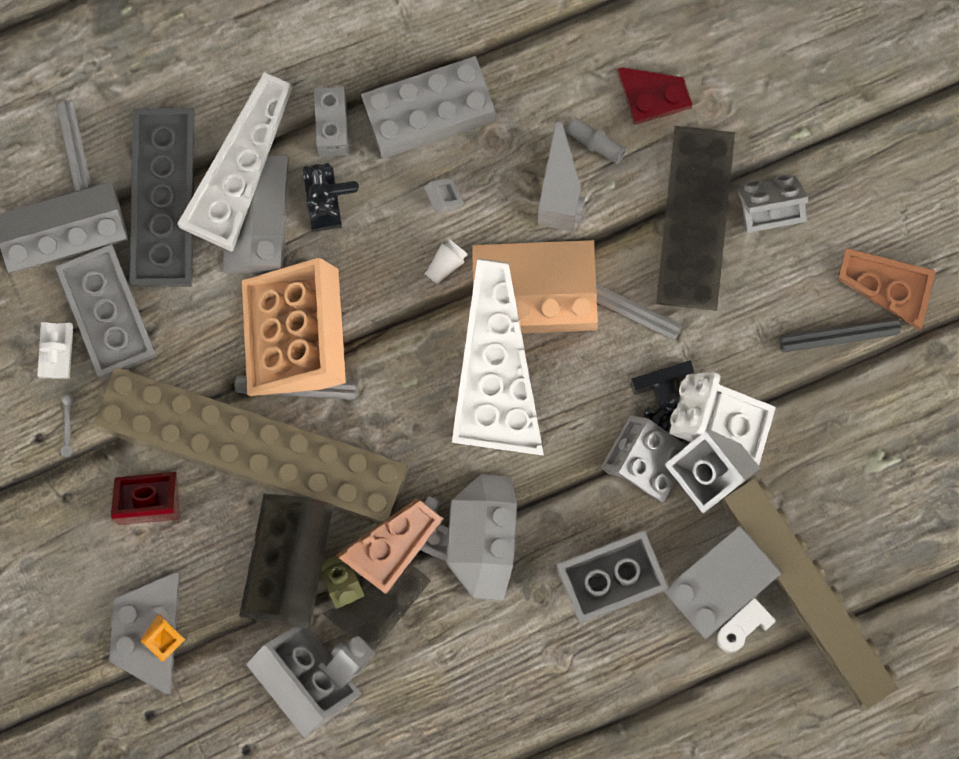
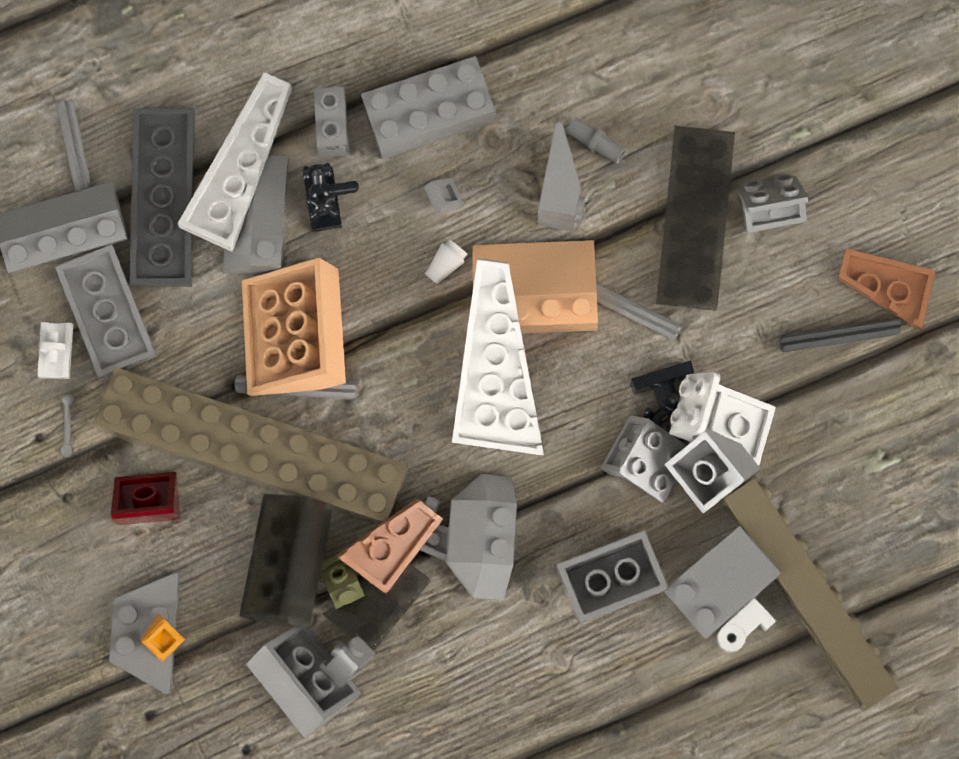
(653, 94): dark red wing -> none

